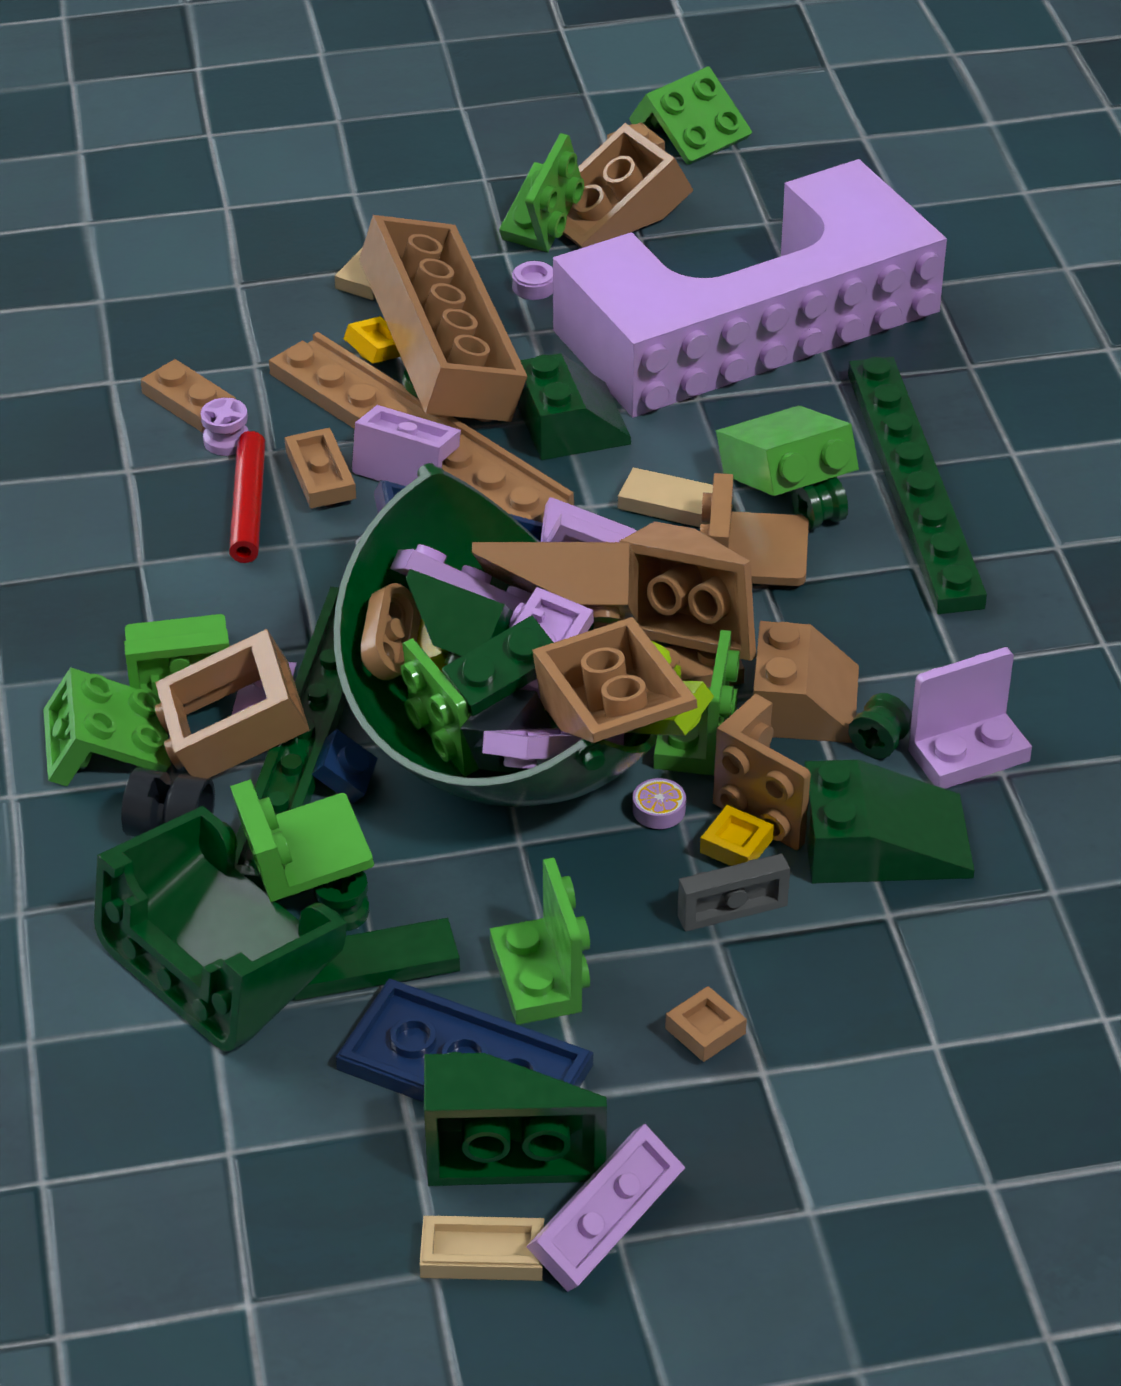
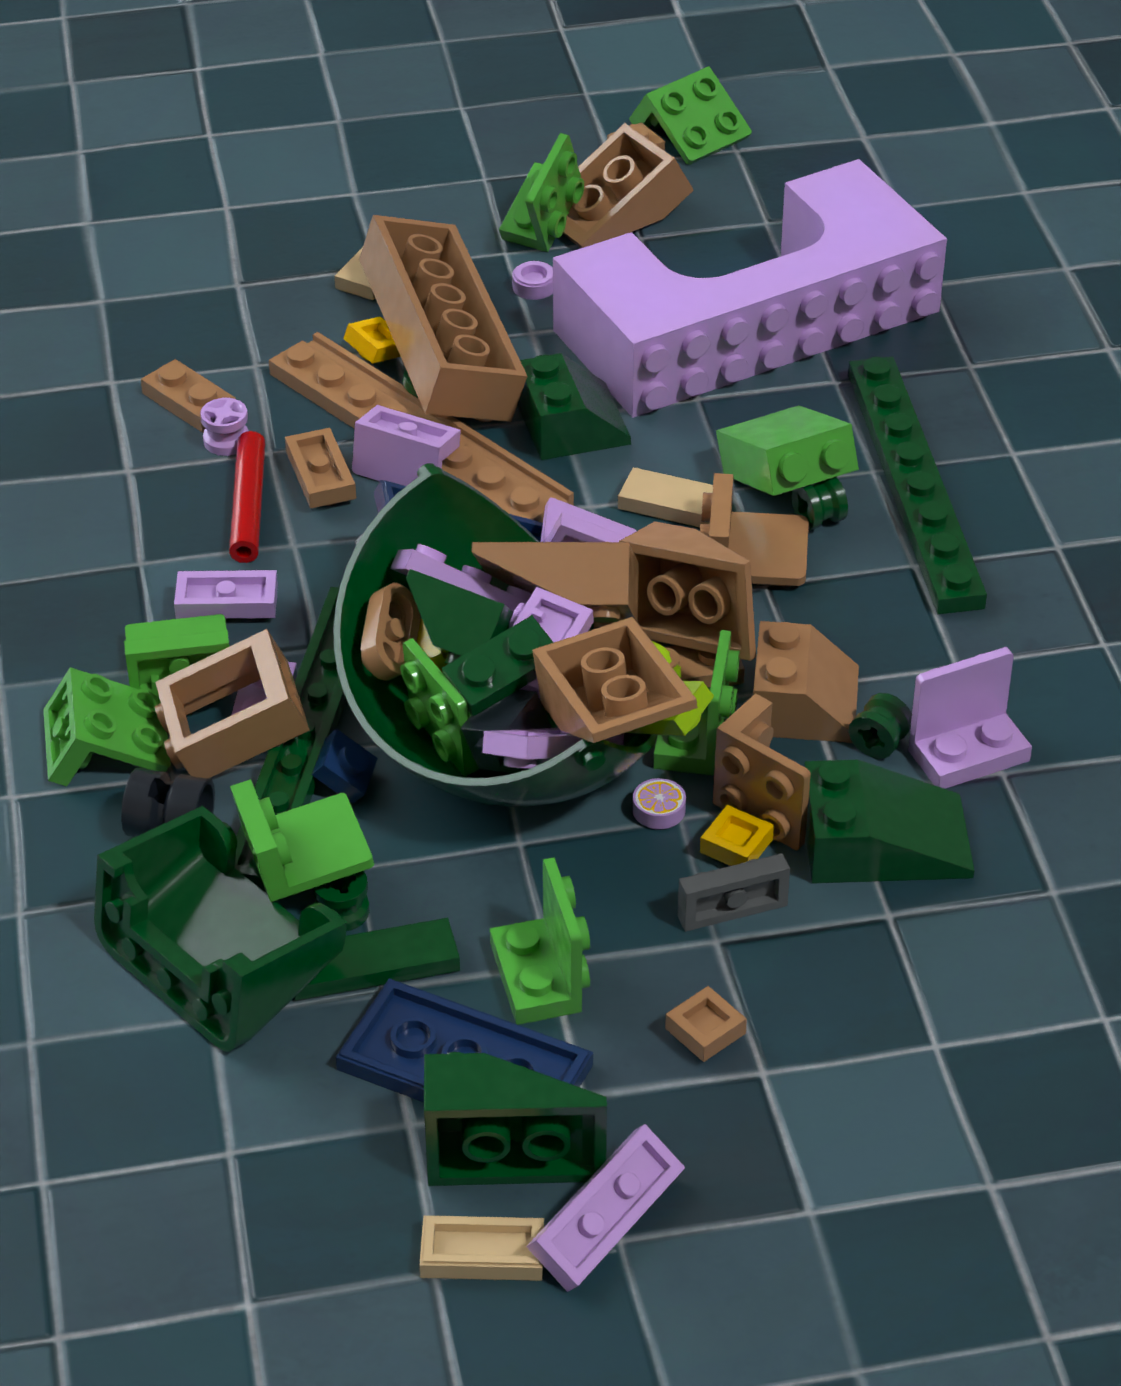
(229, 593): none -> lavender plate

